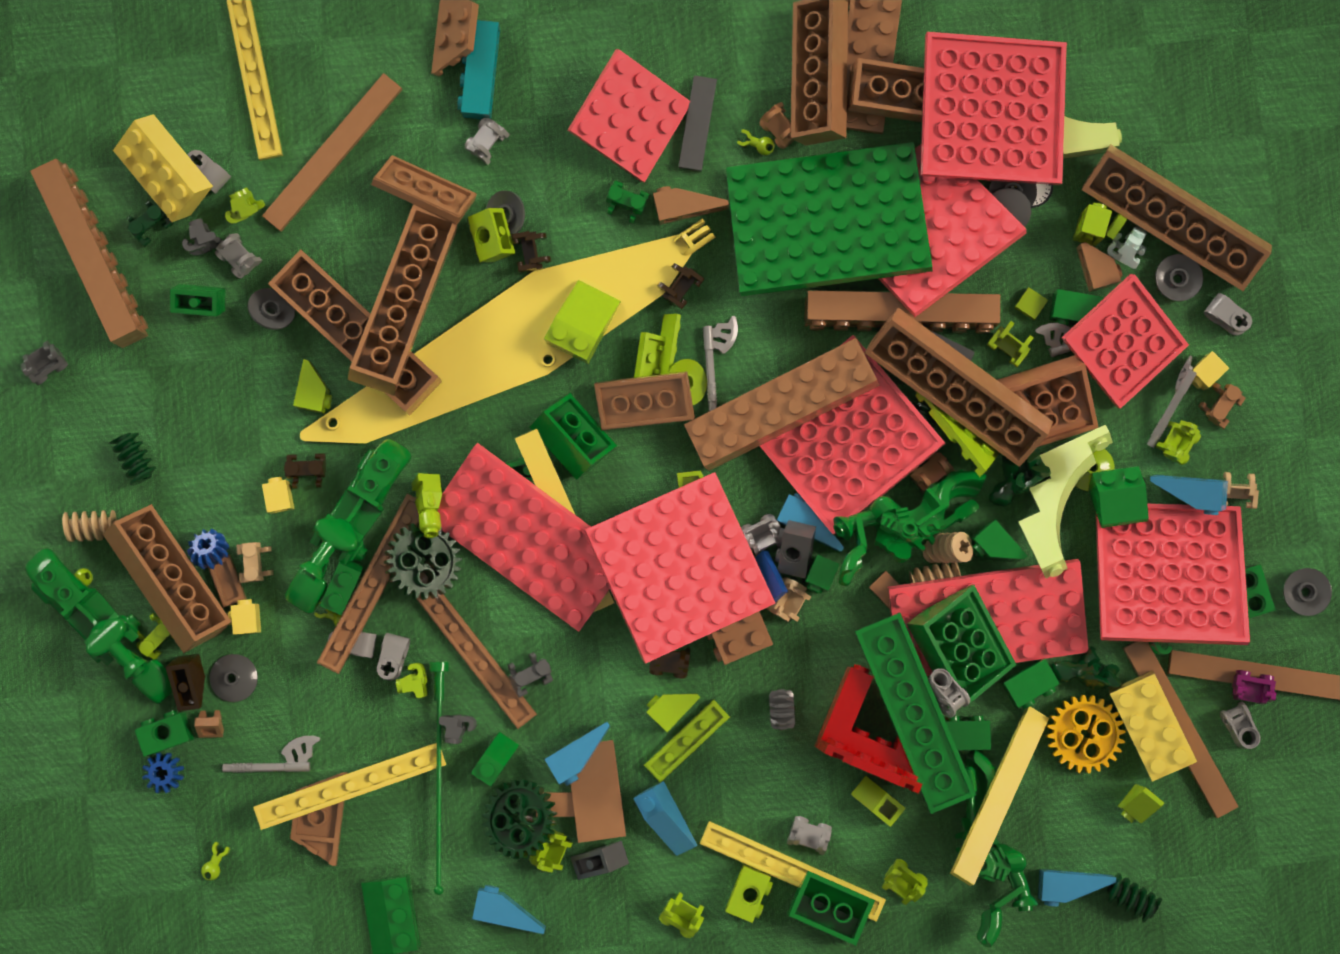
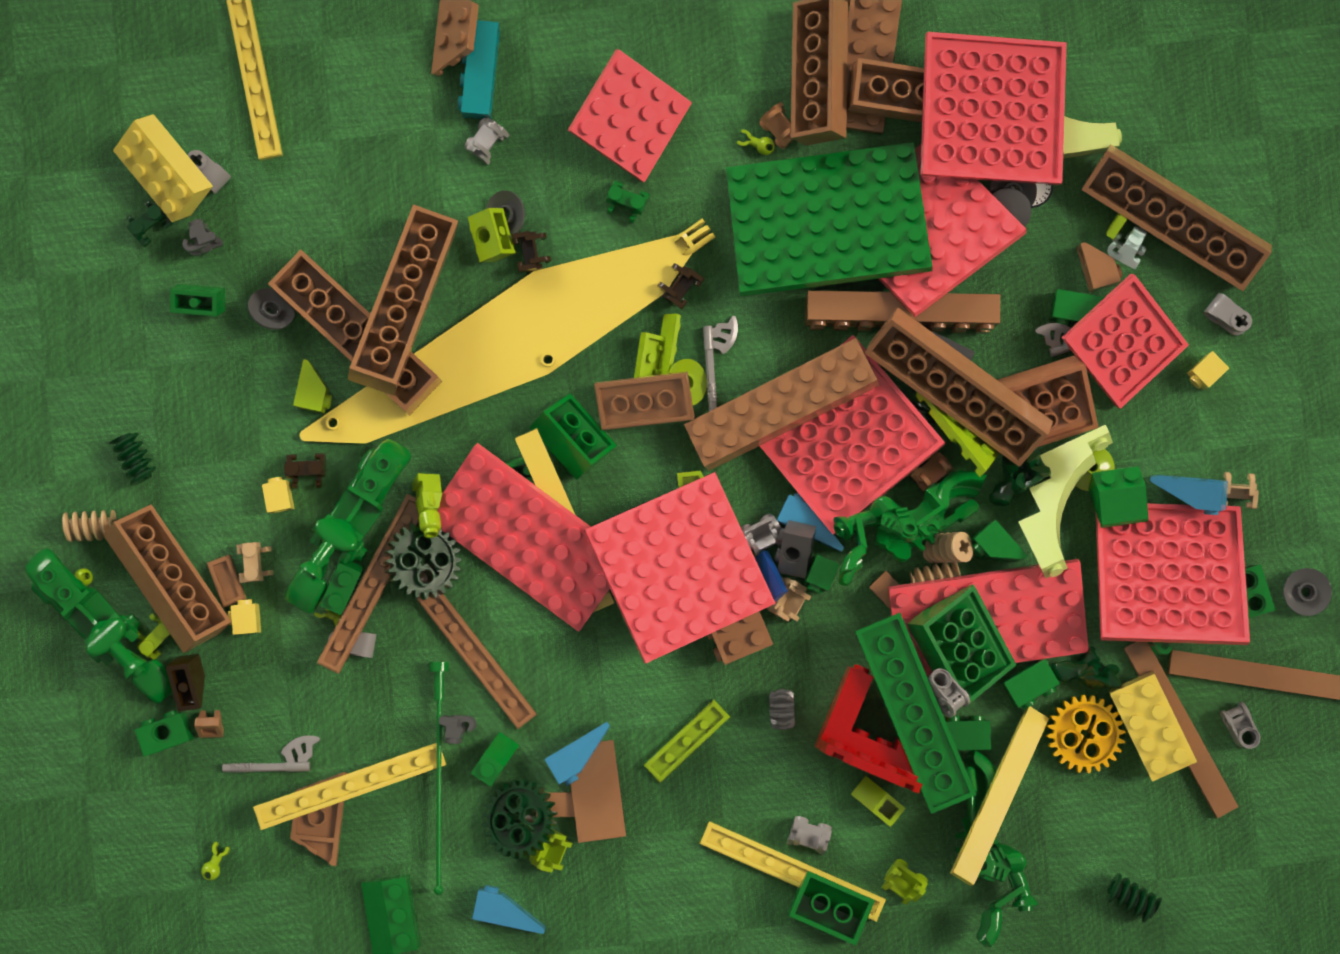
(43, 362): dark grey piece -> none
(90, 253): medium nougat brick -> none
(165, 781): blue gear -> none
(208, 549): blue gear -> none
(235, 253): light grey piece -> none
(243, 206): lime piece -> none
(245, 680): dark grey dish -> none
(332, 152): medium nougat tile -> none
(393, 651): light grey piece -> none
(414, 682): lime piece -> none
(424, 189): medium nougat tile -> none
(529, 675): dark grey piece -> none
(582, 321): lime slope -> none
(600, 860): dark grey slope -> none
(665, 818): dark azure slope -> none
(670, 708): lime slope -> none
(672, 662): dark brown piece -> none
(682, 204): medium nougat slope -> none
(682, 916): lime piece -> none
(697, 123): dark grey tile -> none
(748, 878): lime brick -> none
(1010, 344): lime piece -> none
(1031, 303): lime tile -> none
(1066, 886): dark azure slope -> none
(1092, 224): lime brick -> none
(1139, 804): lime slope -> none
(1179, 441): lime piece -> none
(1183, 383): light grey piece -> none
(1186, 269): dark grey dish -> none
(1223, 404): medium nougat piece -> none
(1253, 689): magenta piece -> none

